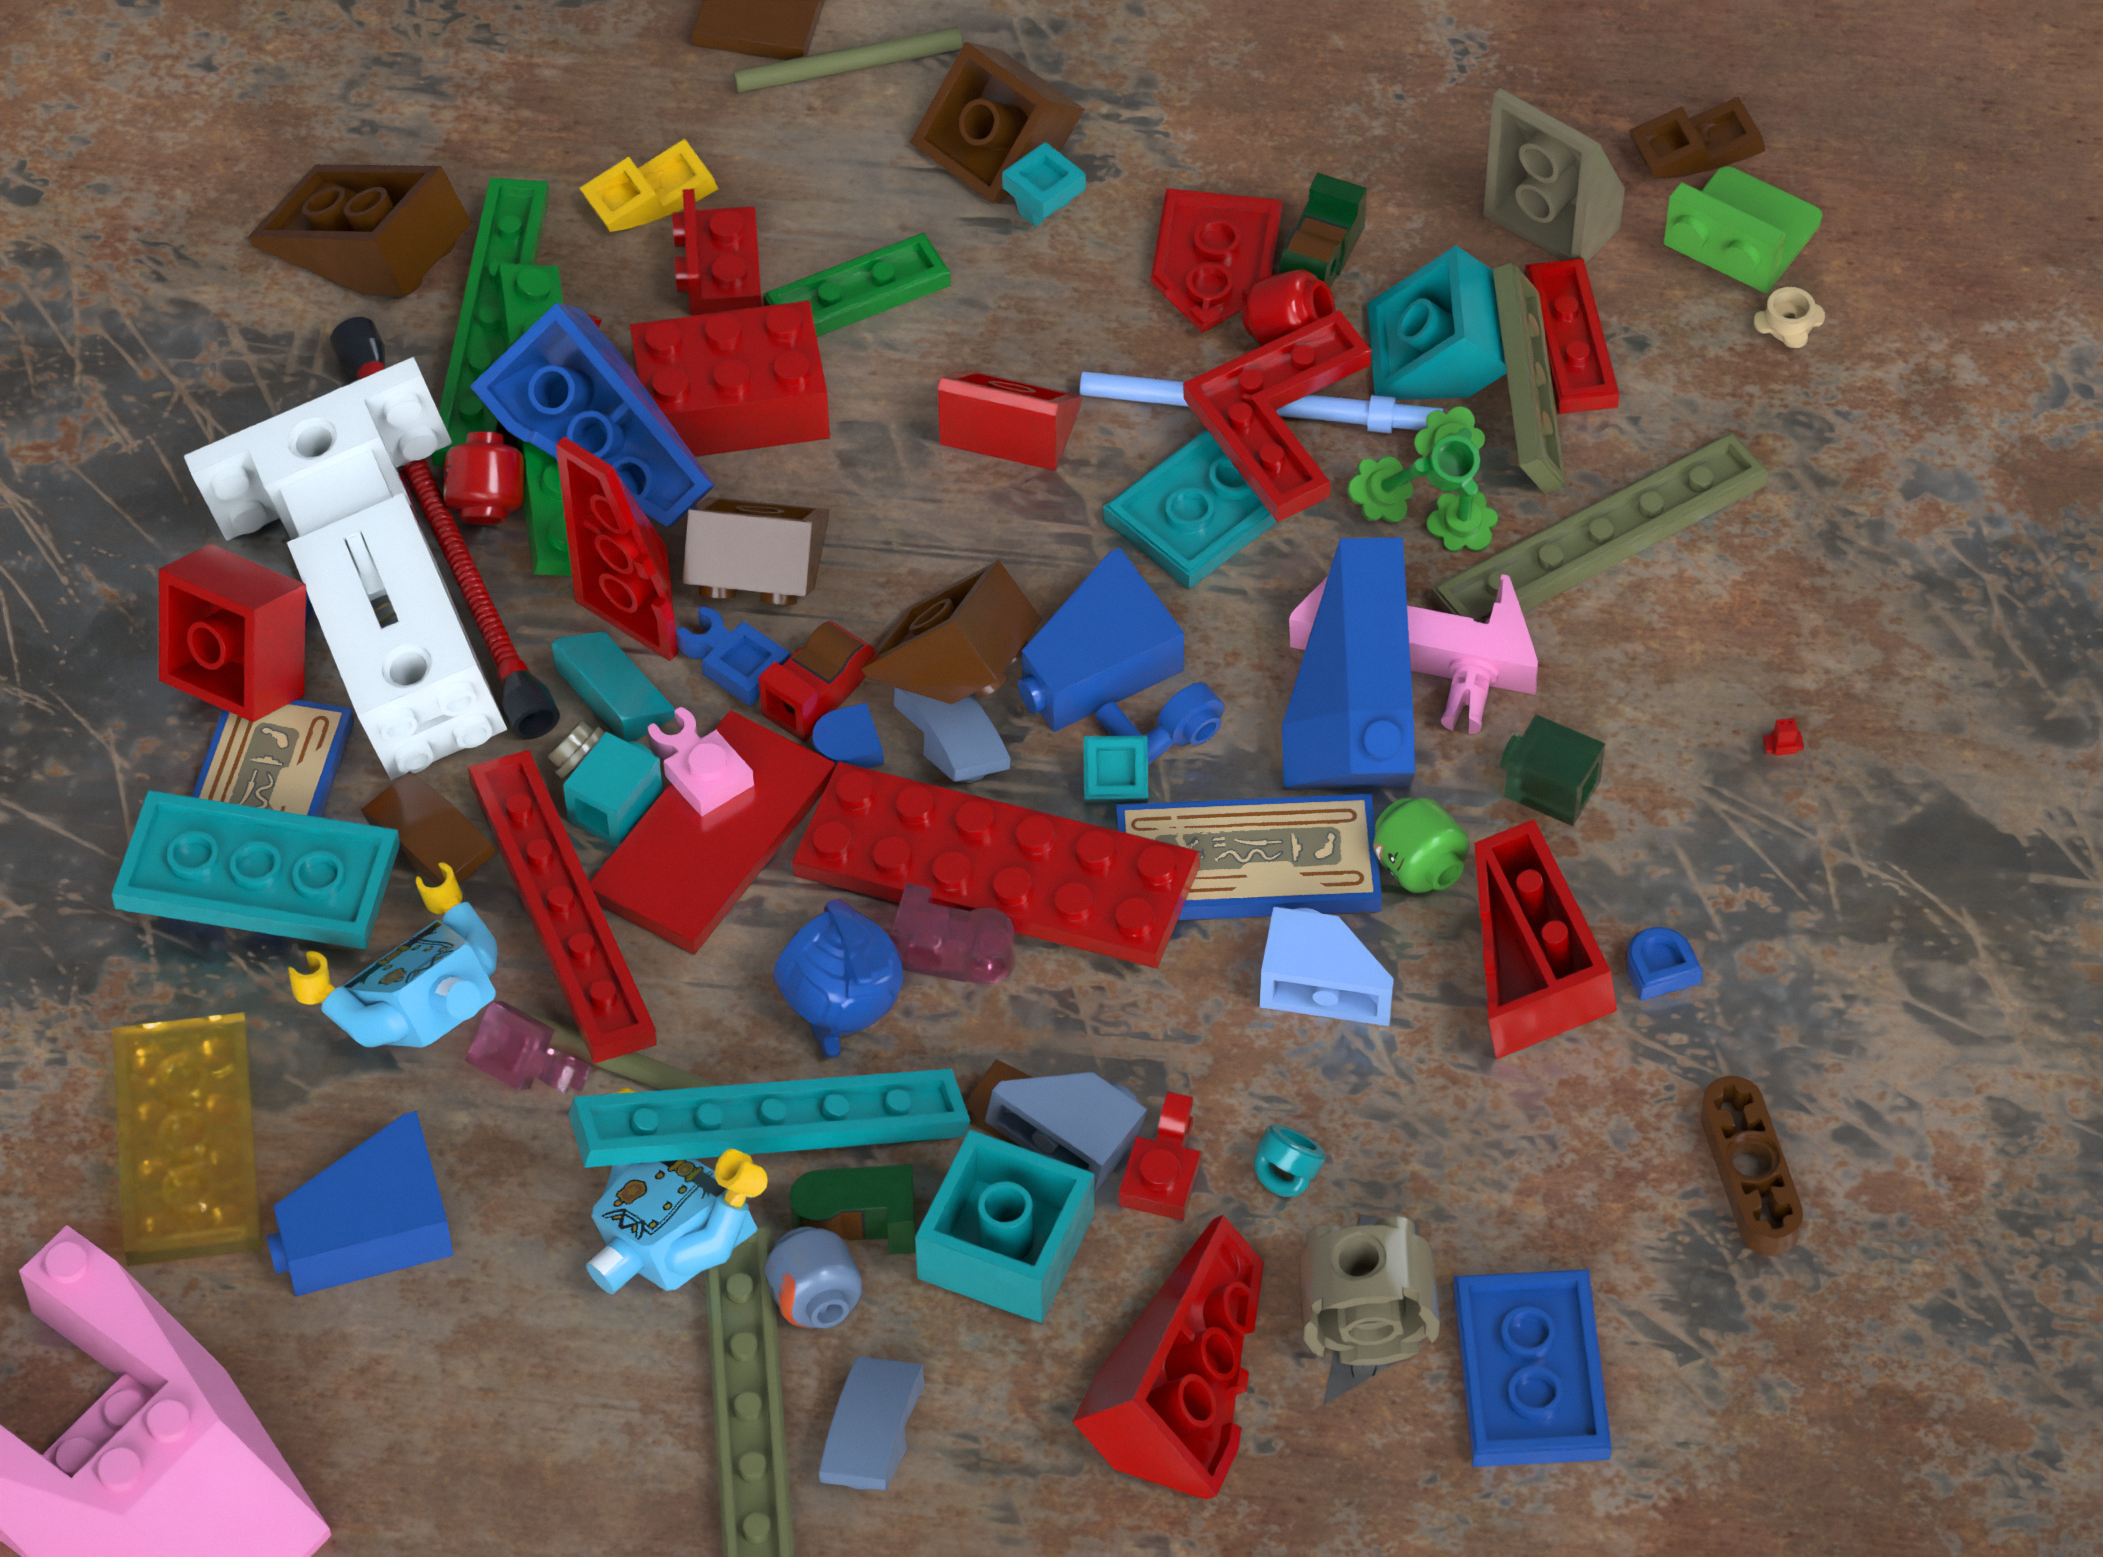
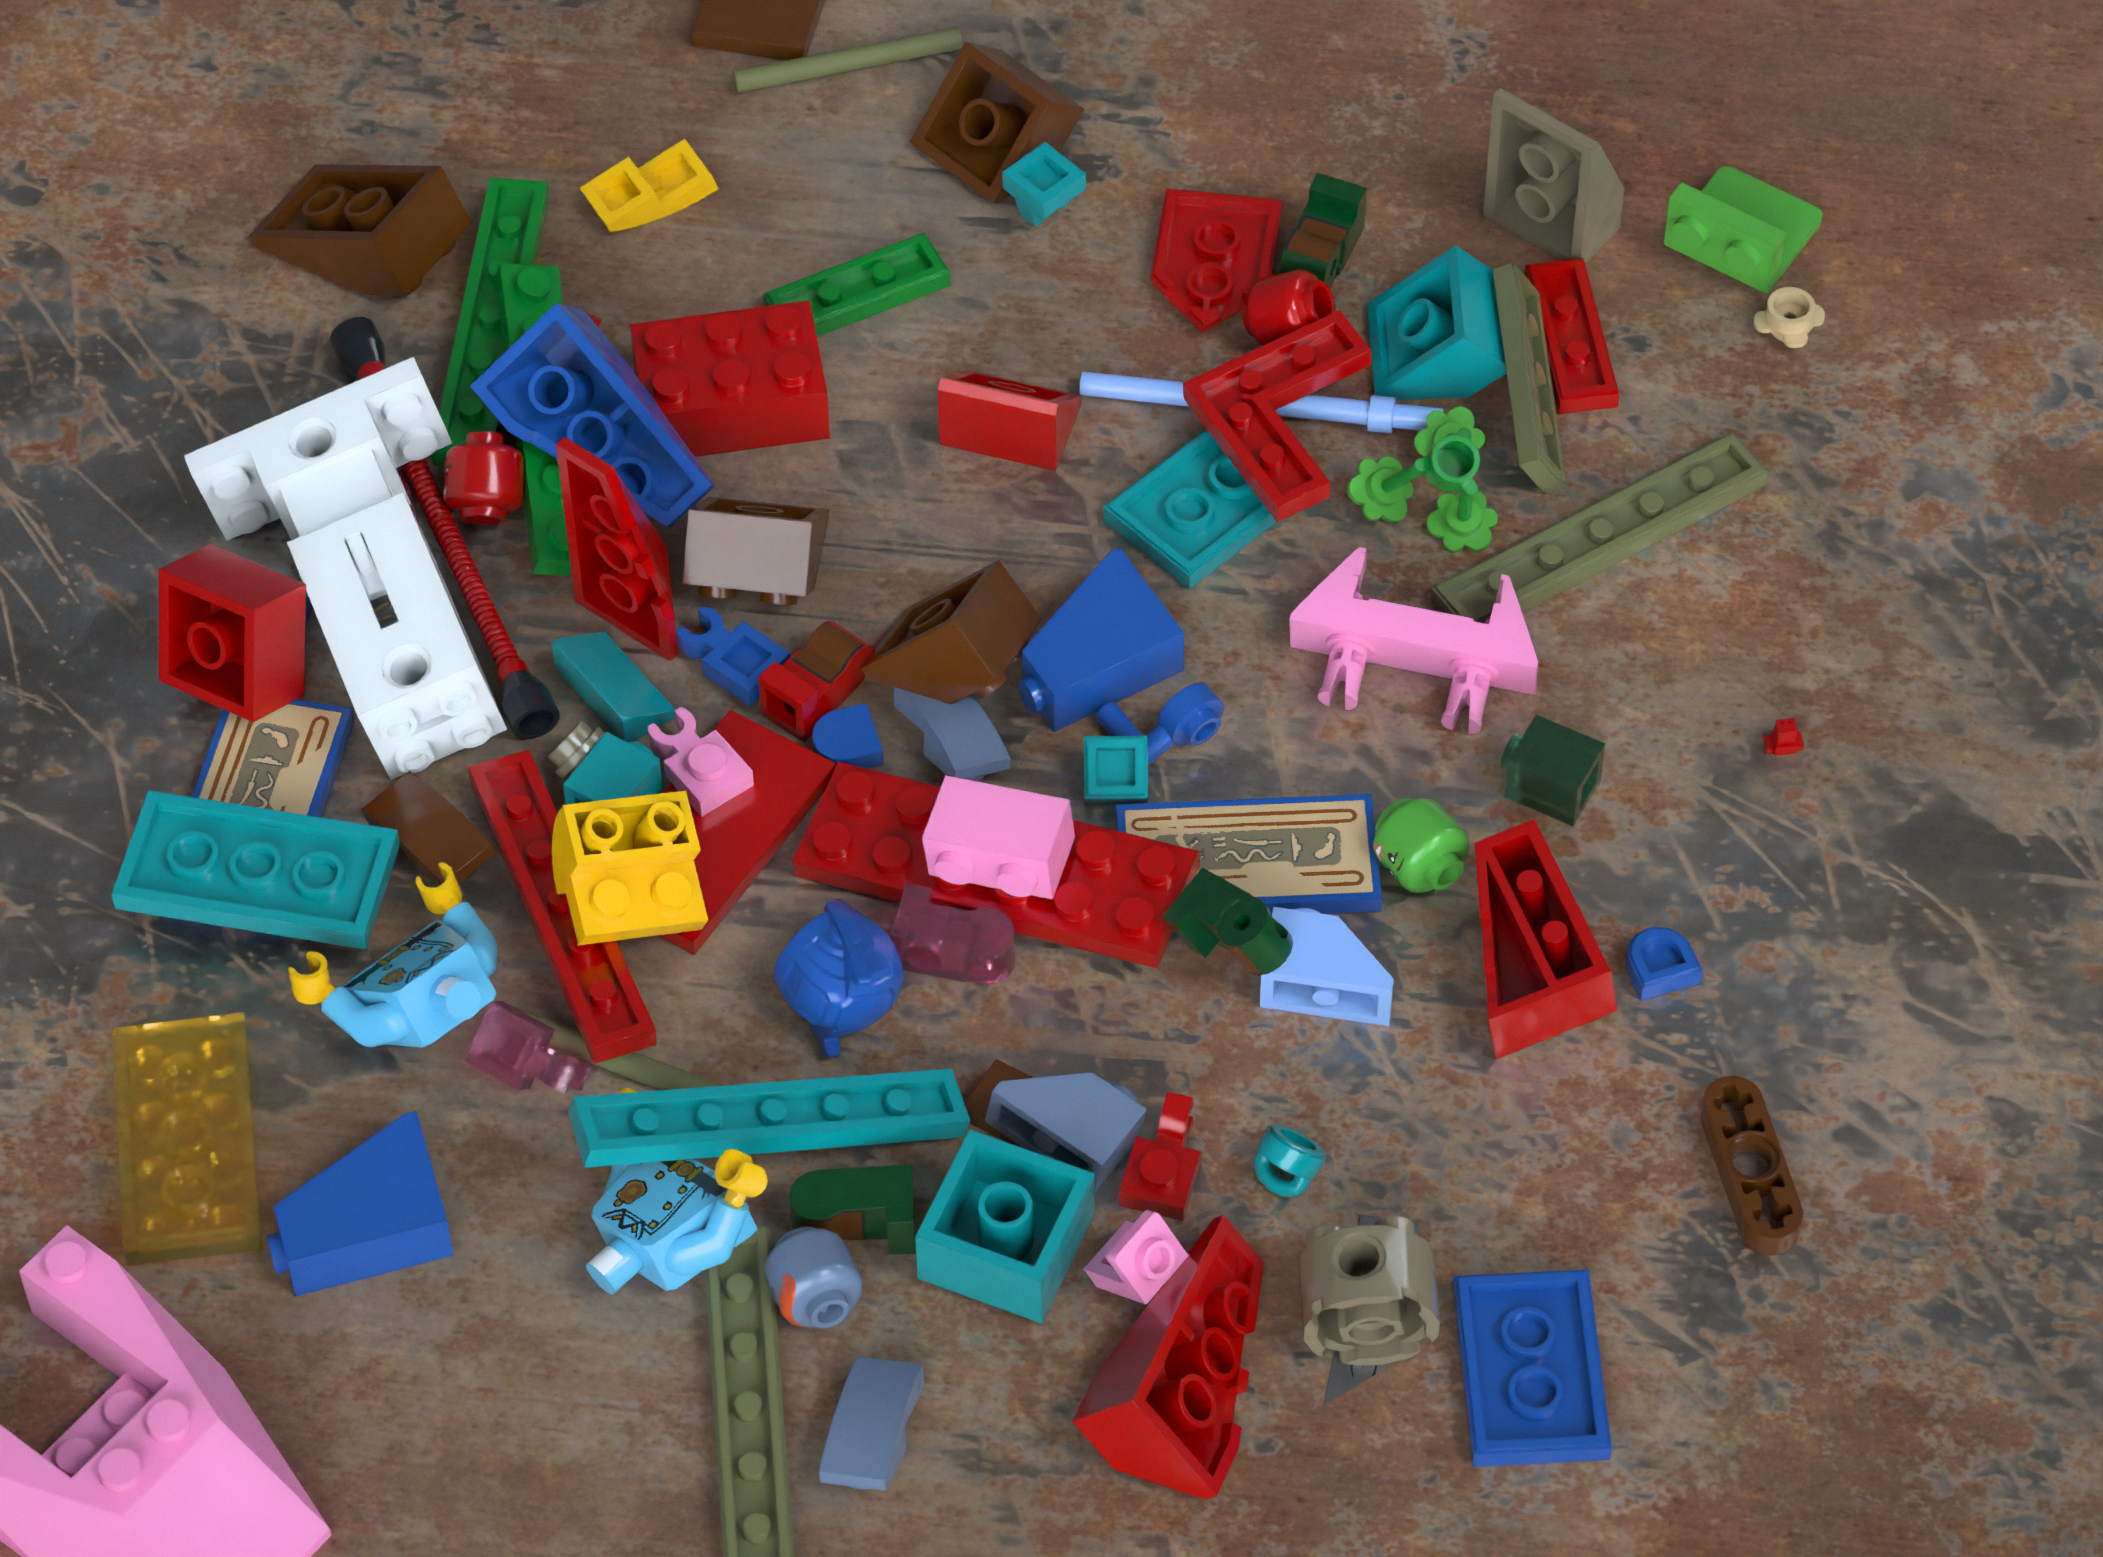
(629, 867): none -> yellow brick
(719, 258): red bracket -> none
(998, 837): none -> bright pink brick
(1137, 1259): none -> bright pink bracket
(1224, 915): none -> dark green leg
(1354, 686): blue wedge -> none
(1687, 146): reddish brown slope -> none

